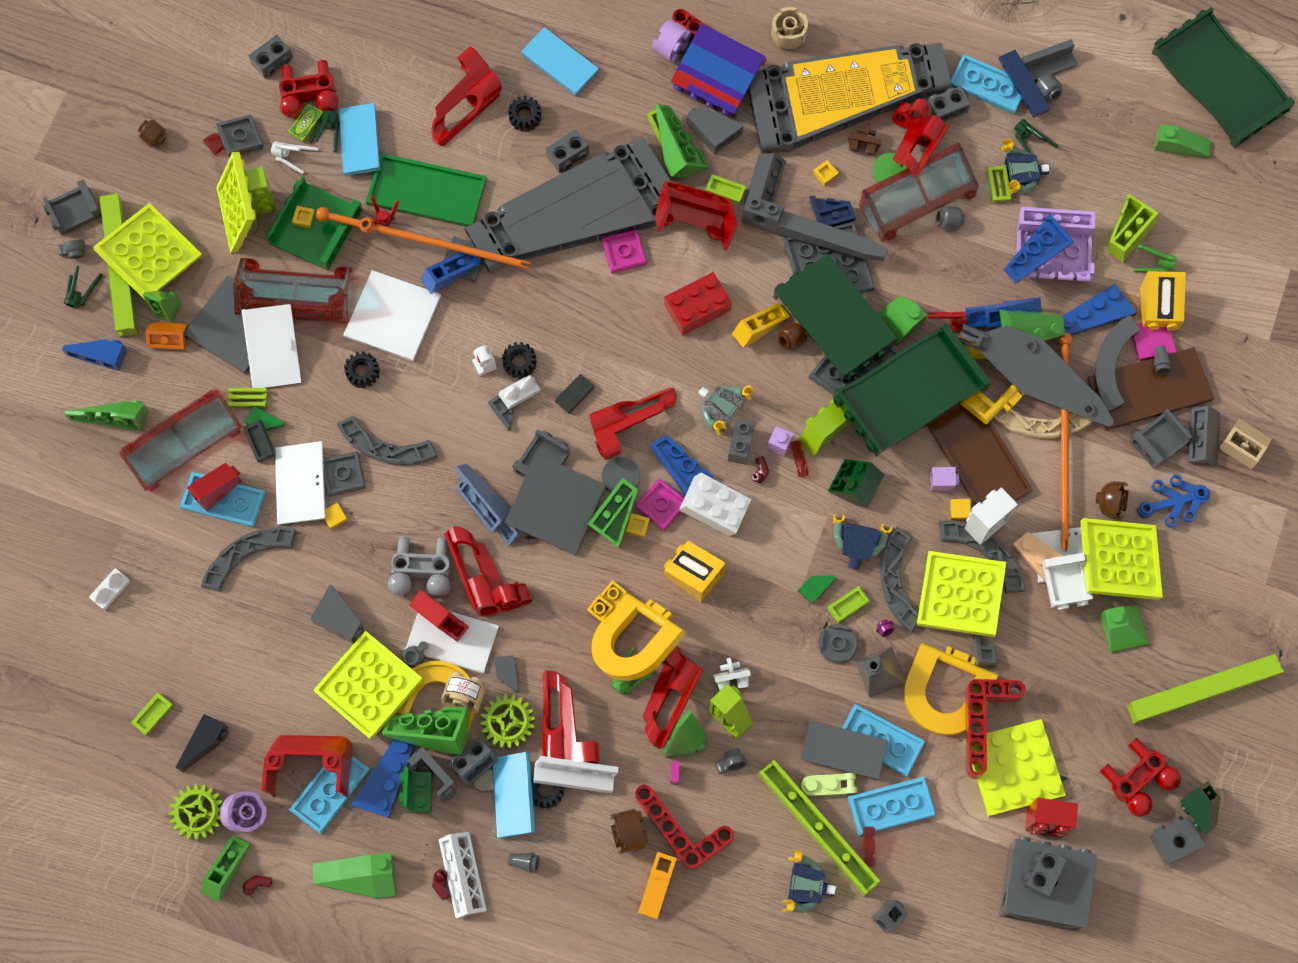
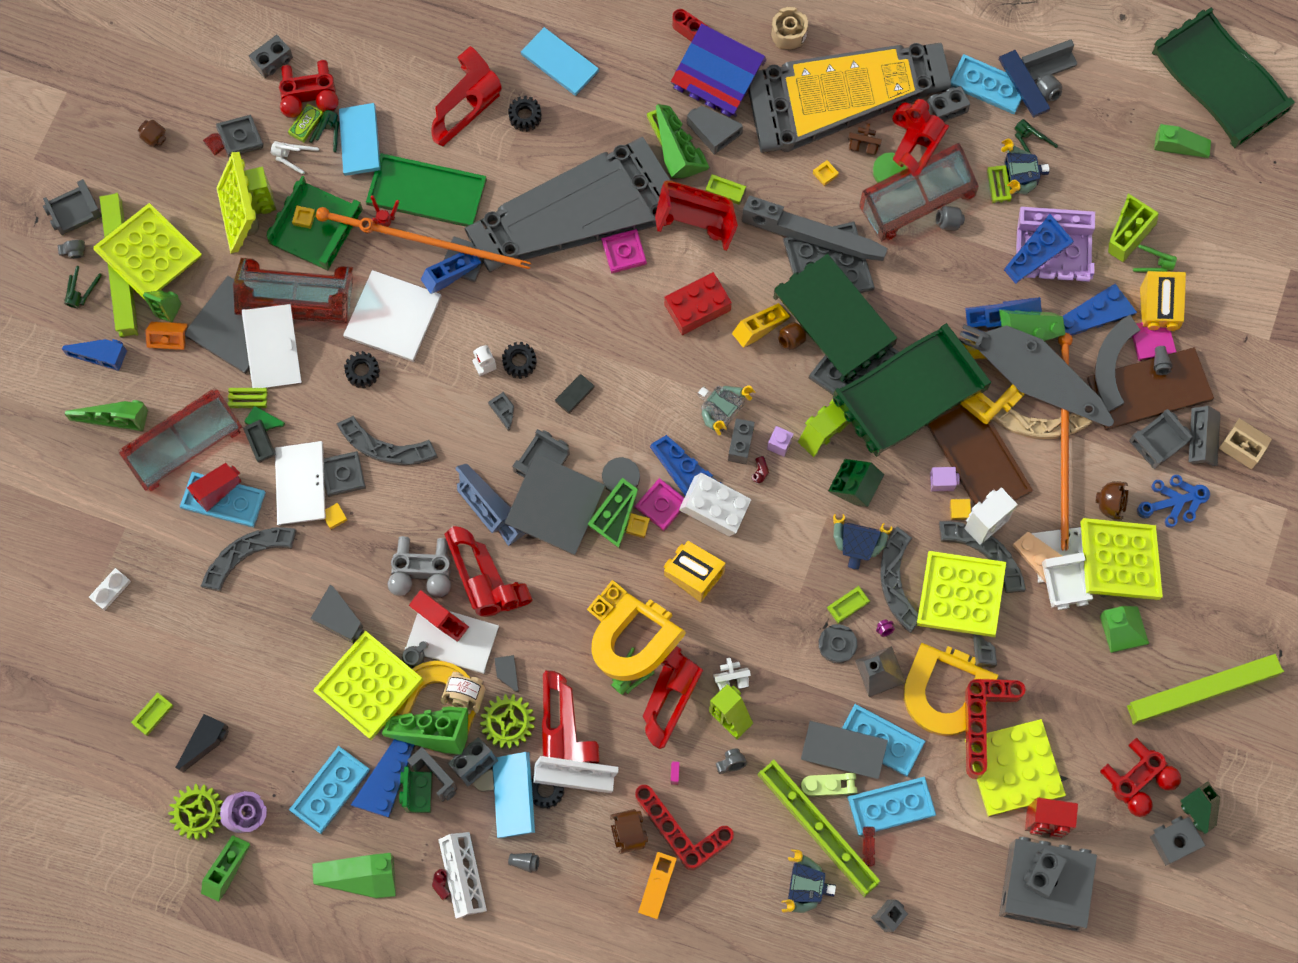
(254, 882): dark red arm -> none
(334, 750): red windscreen -> none
(519, 391): white tile -> none
(564, 147): dark grey brick -> none
(612, 420): red panel -> none
(672, 41): lavender brick -> none
(686, 738): bright green wedge -> none
(766, 177): dark grey panel -> none
(799, 458): clear red axle -> none
(815, 586): green tile -> none
(832, 211): dark blue wing -> none
(903, 317): bright green slope -> none
(956, 319): red plant -> none

